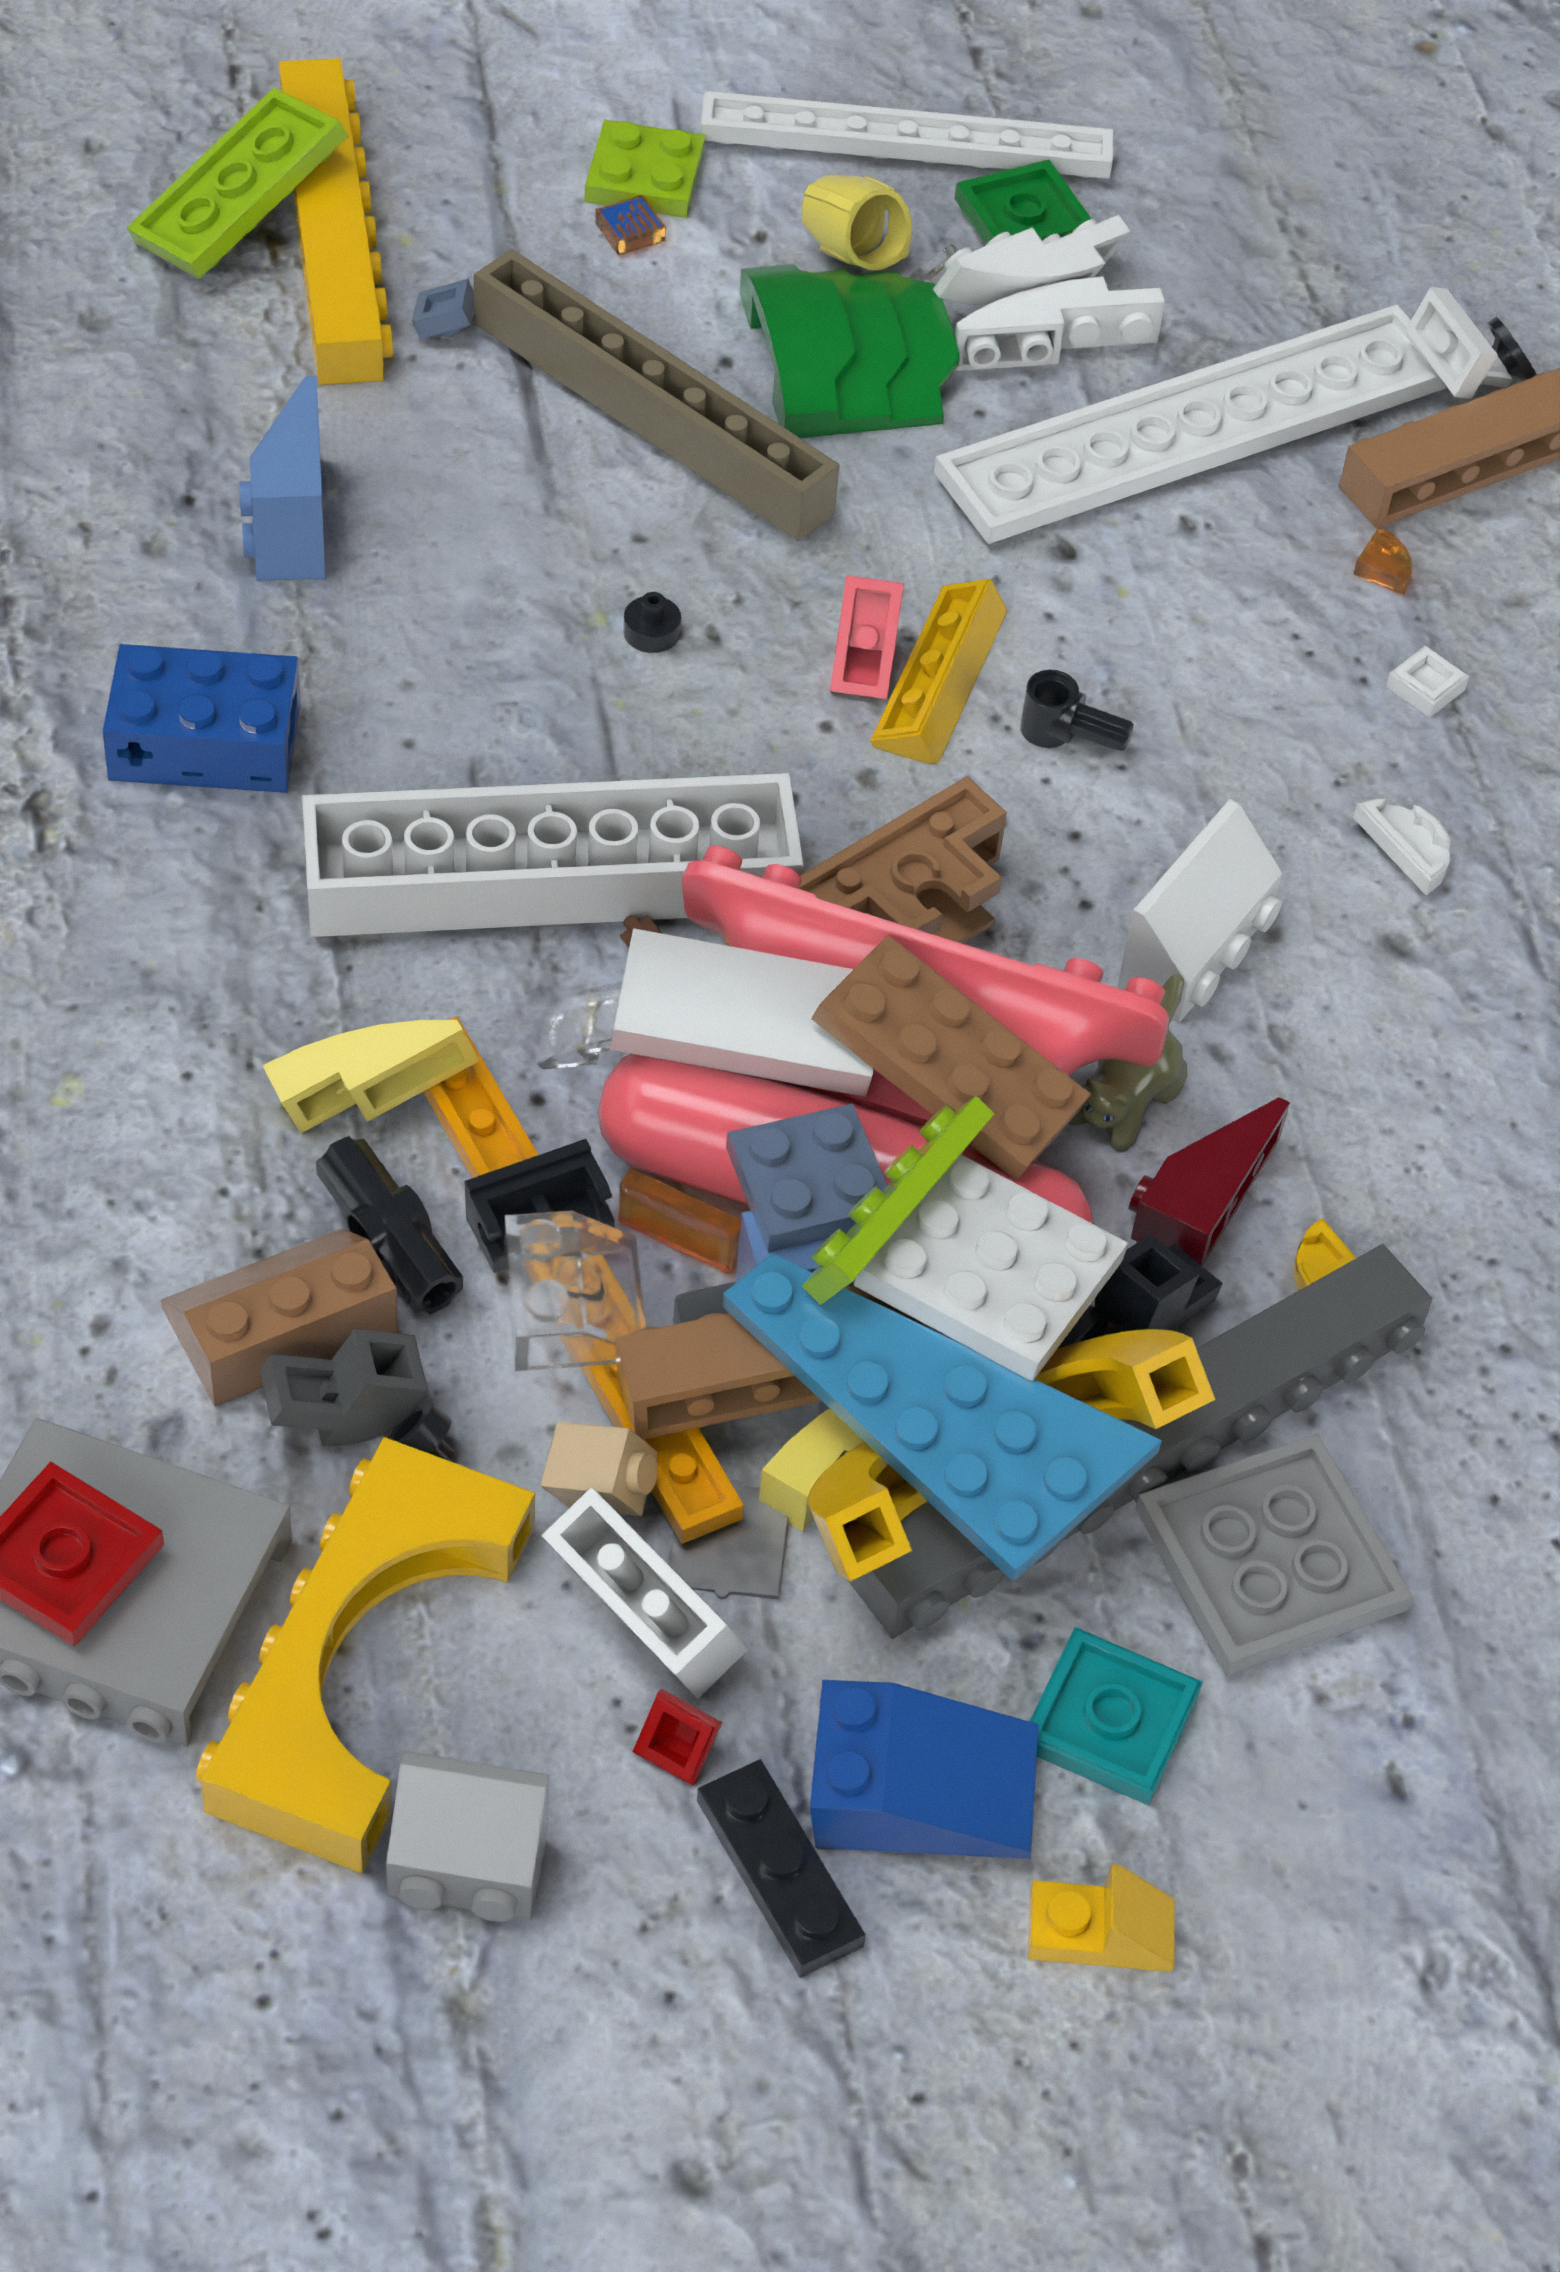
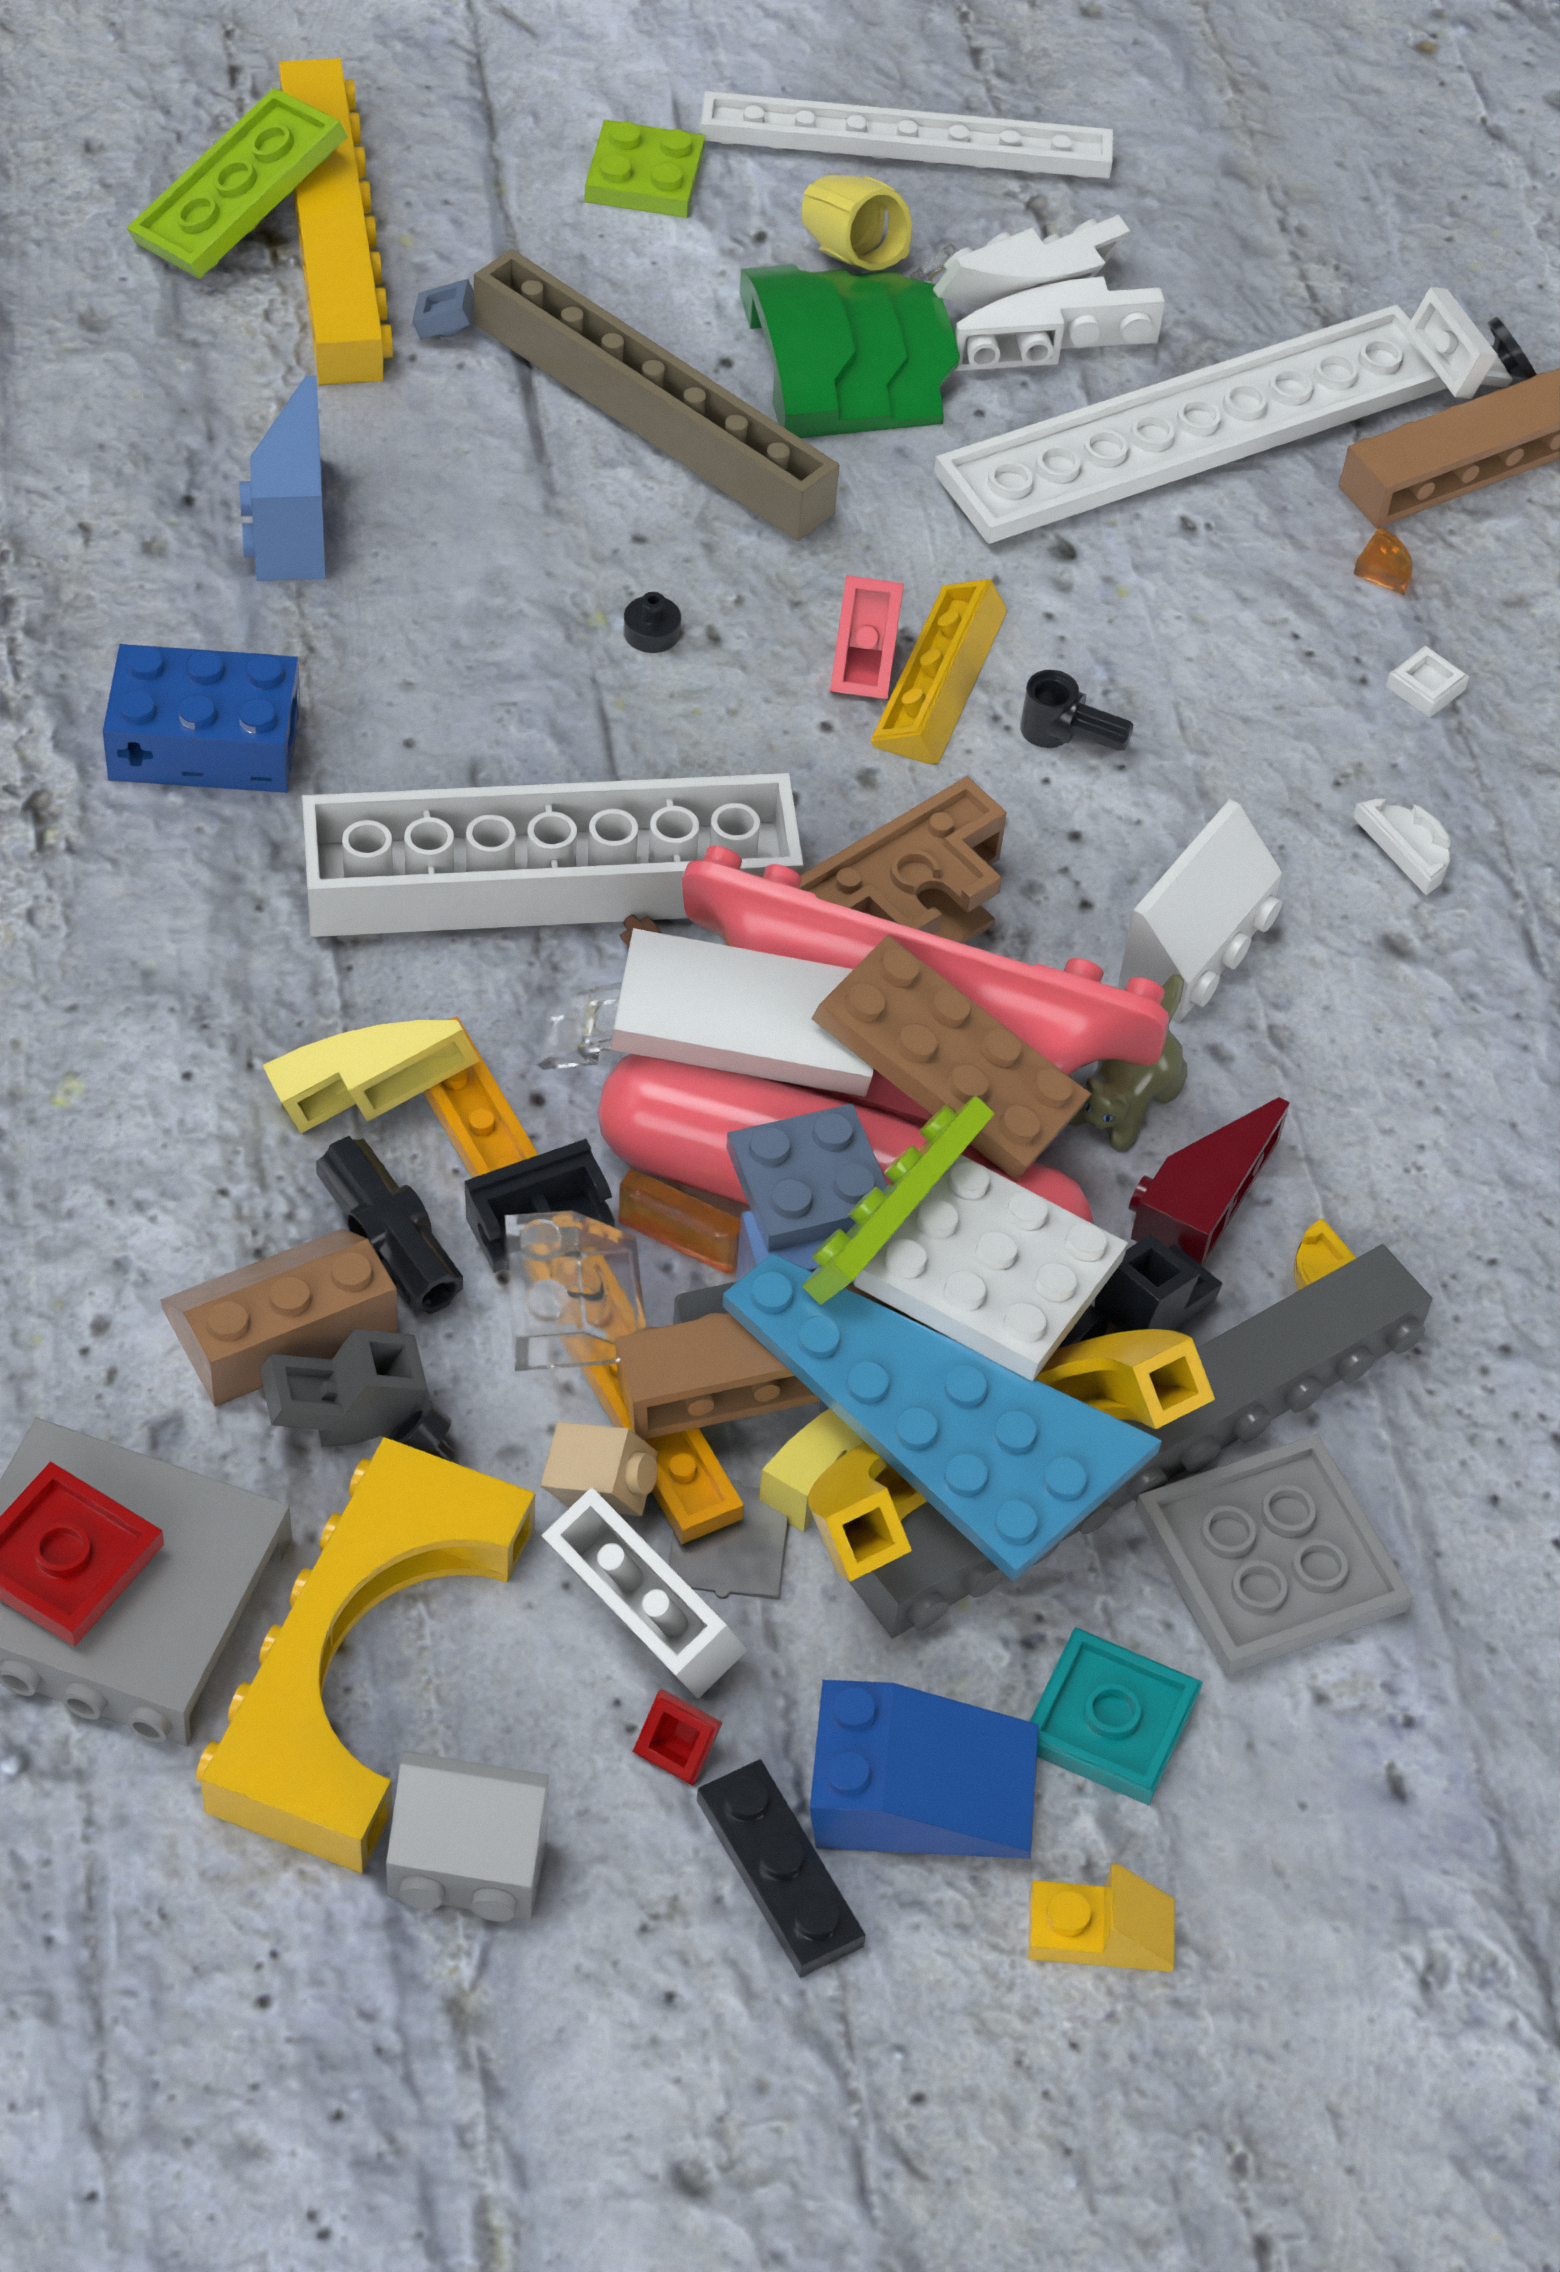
(630, 225): clear orange tile -> none
(1021, 200): green plate -> none

